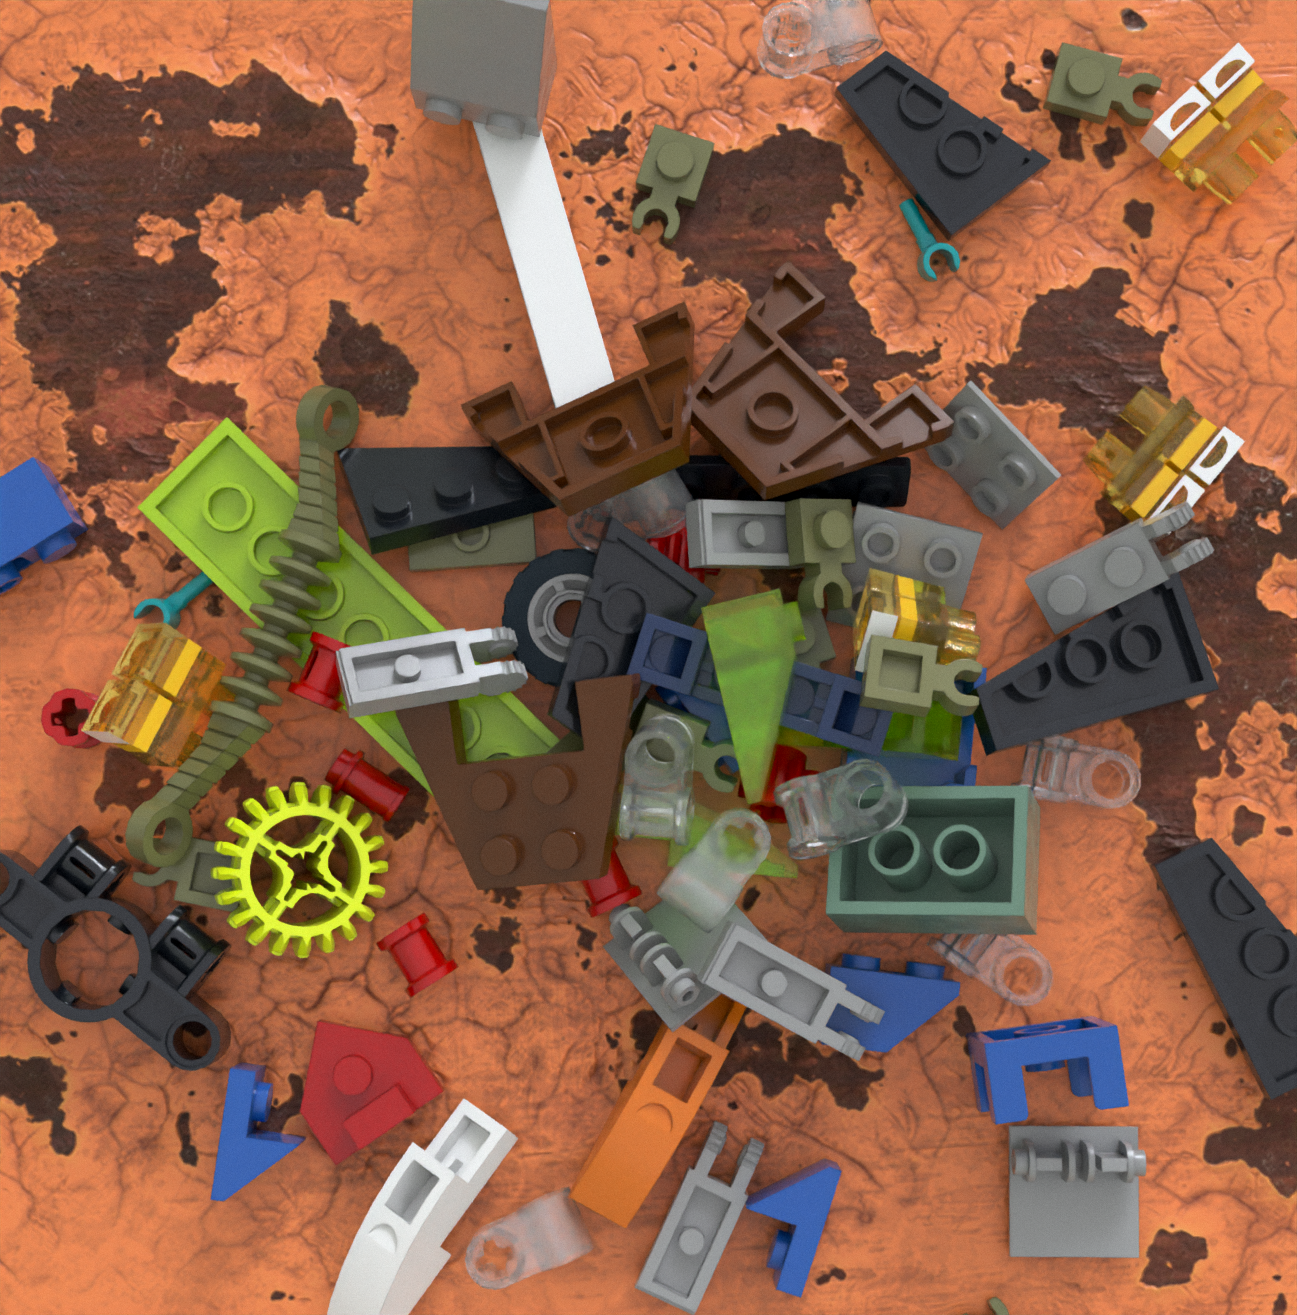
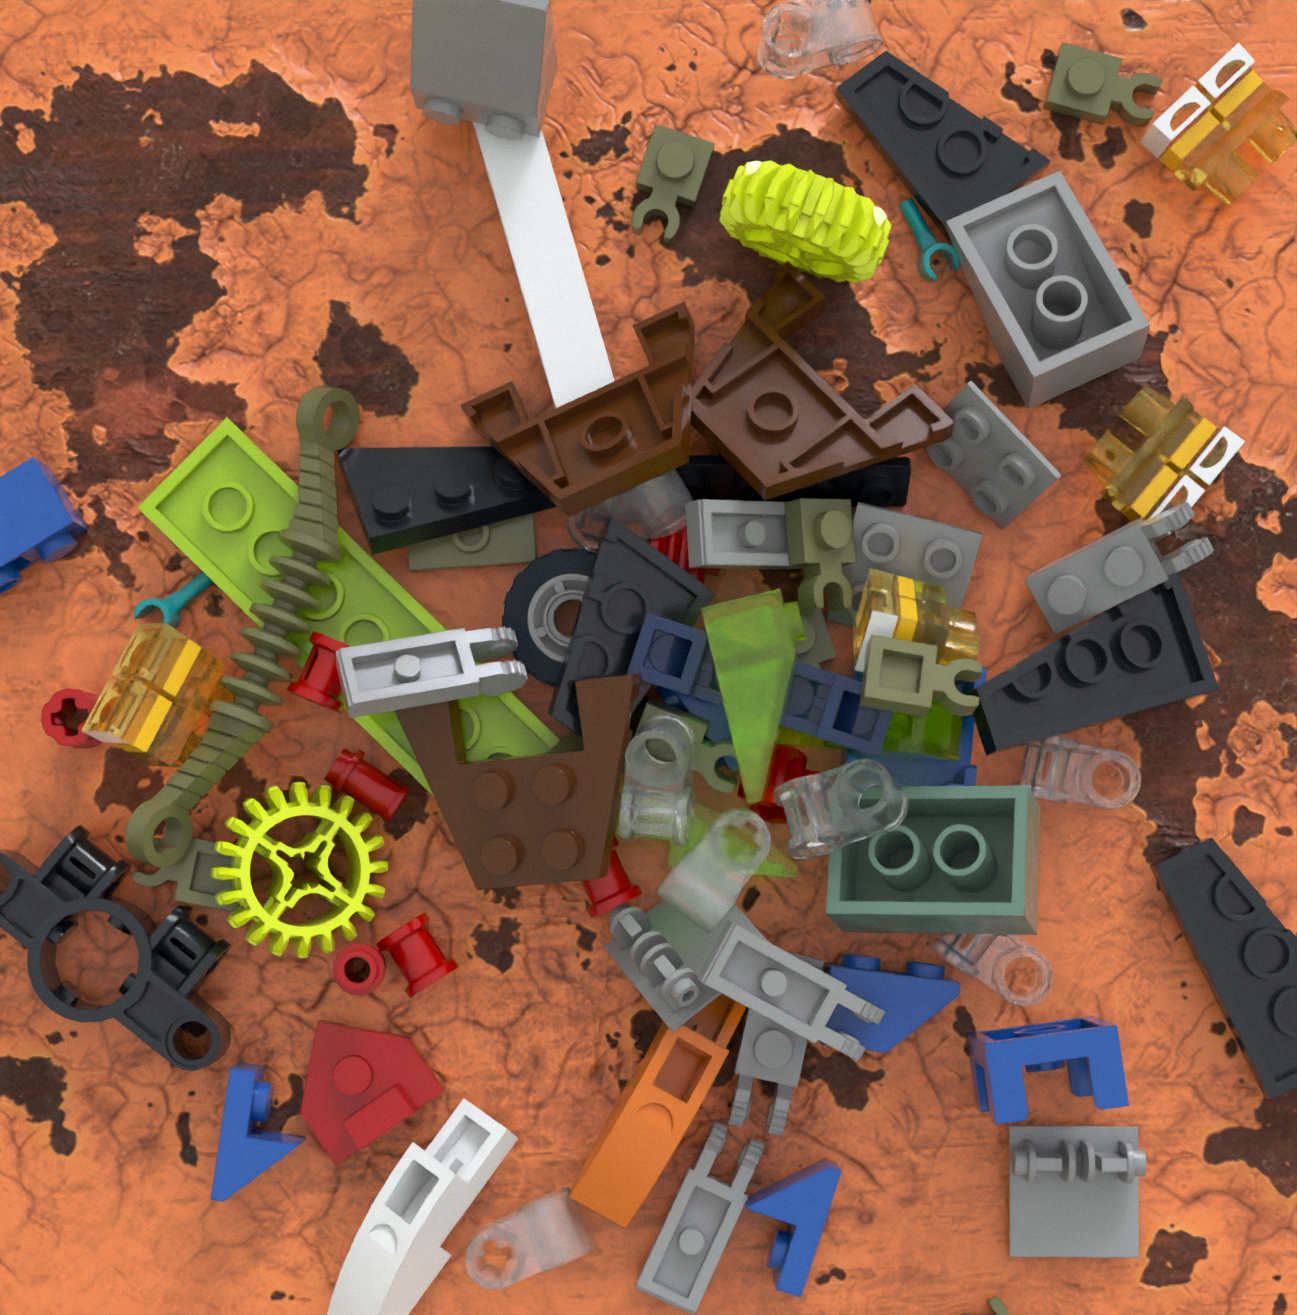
(348, 979): none -> red pin
(772, 1055): none -> light grey hinge
(805, 221): none -> neon yellow gear
(1047, 289): none -> light grey slope

